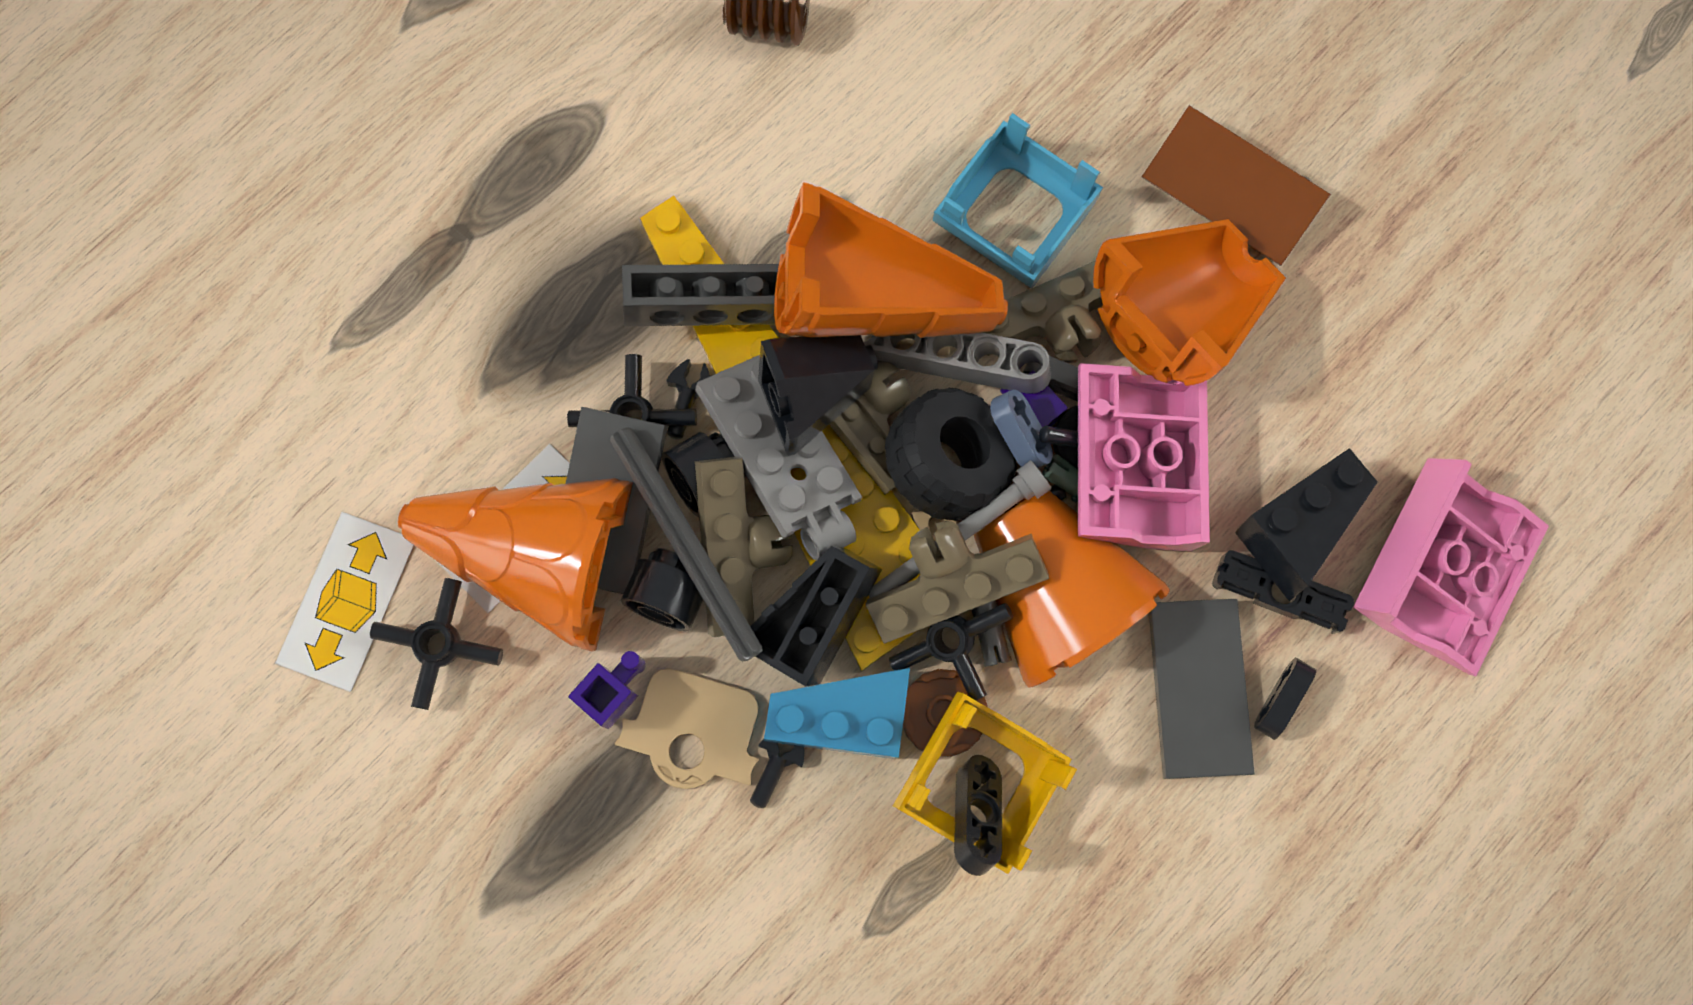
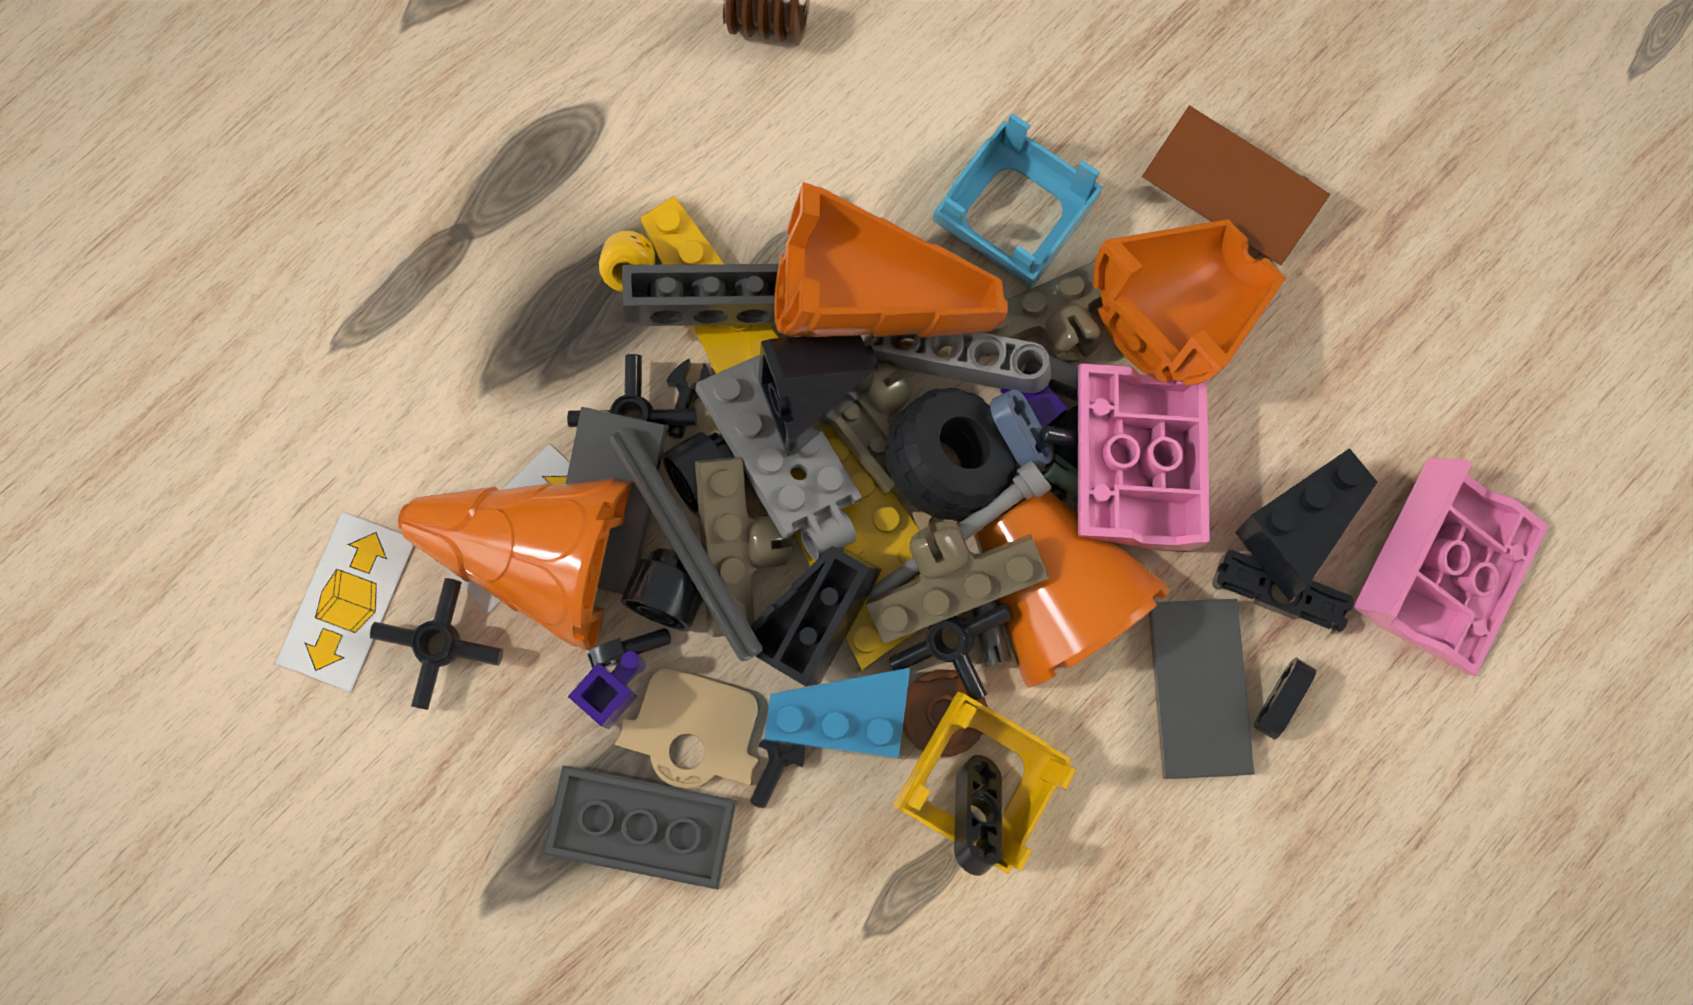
(612, 651): none -> black bar
(624, 249): none -> yellow head
(640, 827): none -> dark grey tile

